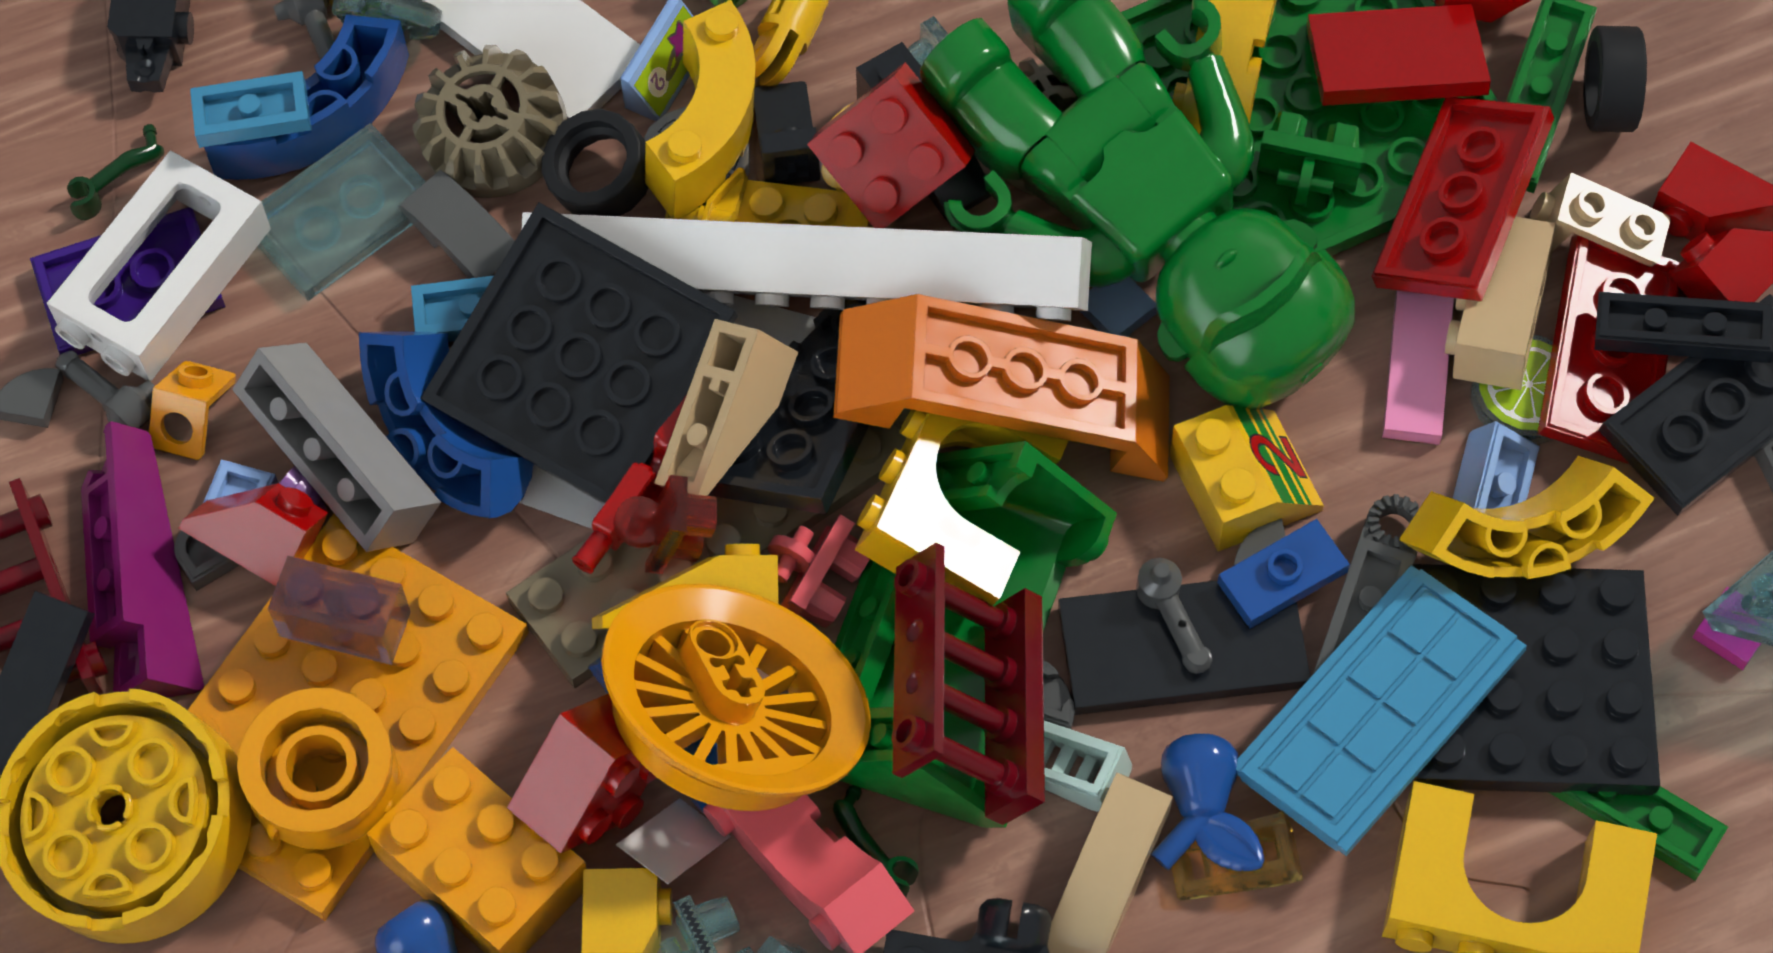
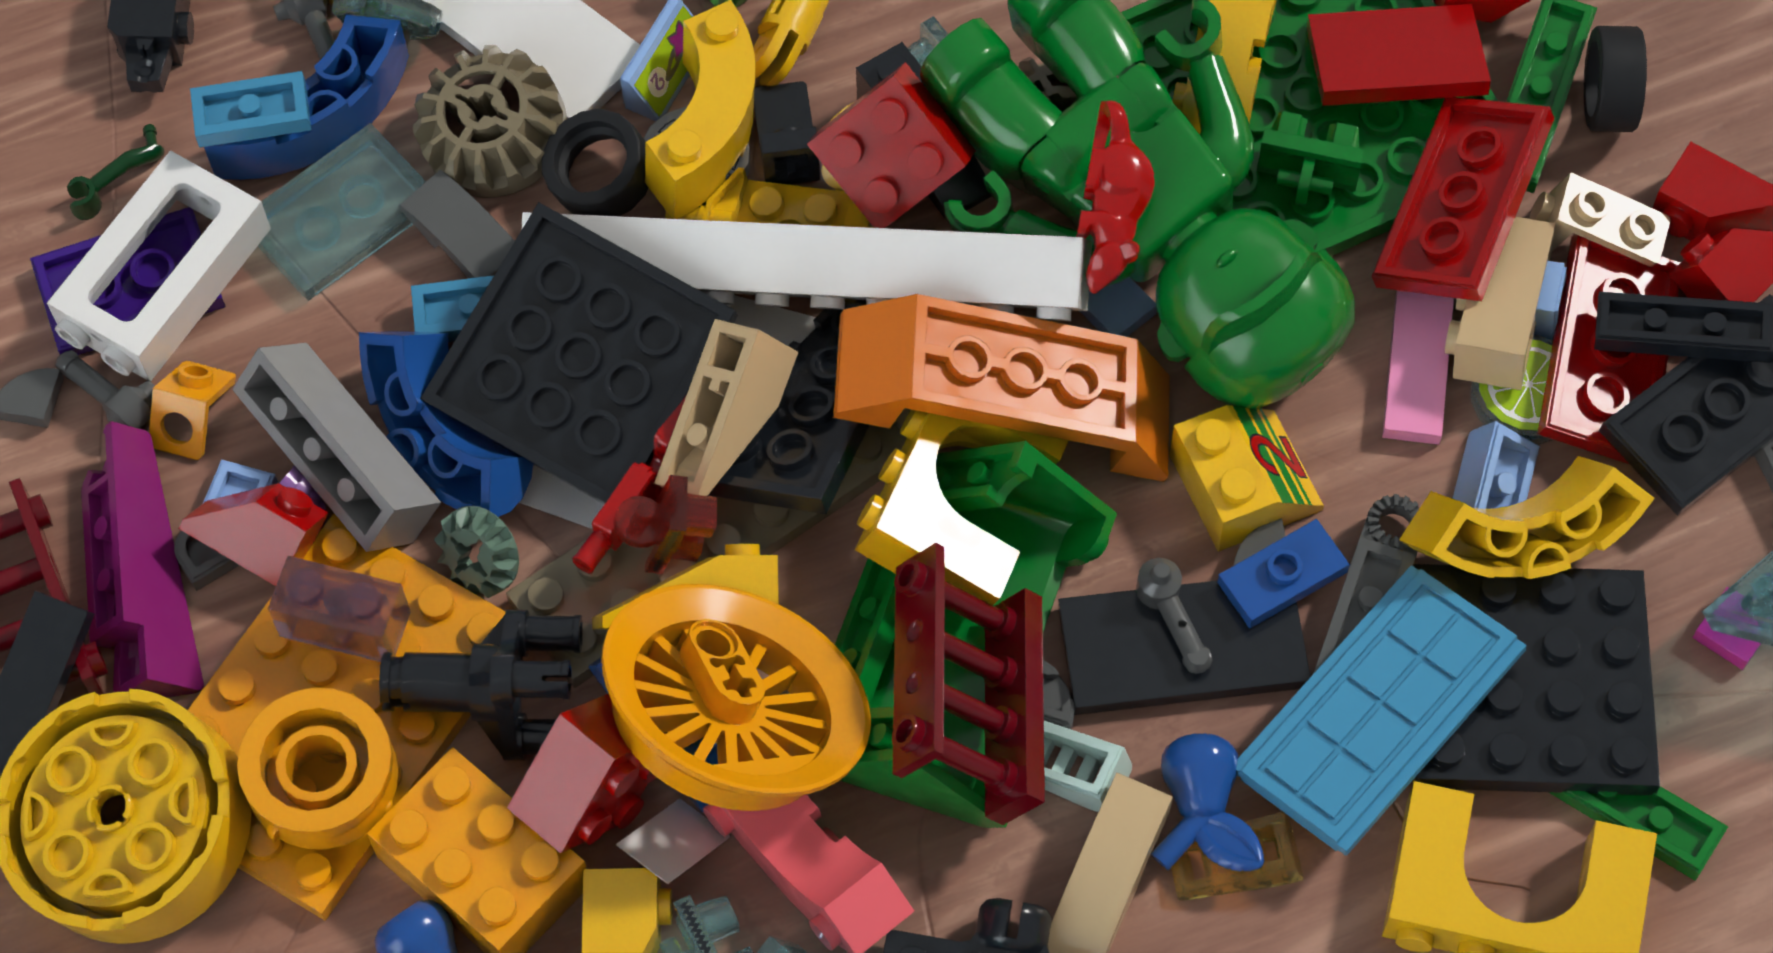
(489, 679): none -> black wheel
(497, 556): none -> sand green gear
(832, 551): coral hips -> none
(901, 868): dark green piece -> none
(1121, 187): none -> red animal
(1549, 299): none -> light blue tile

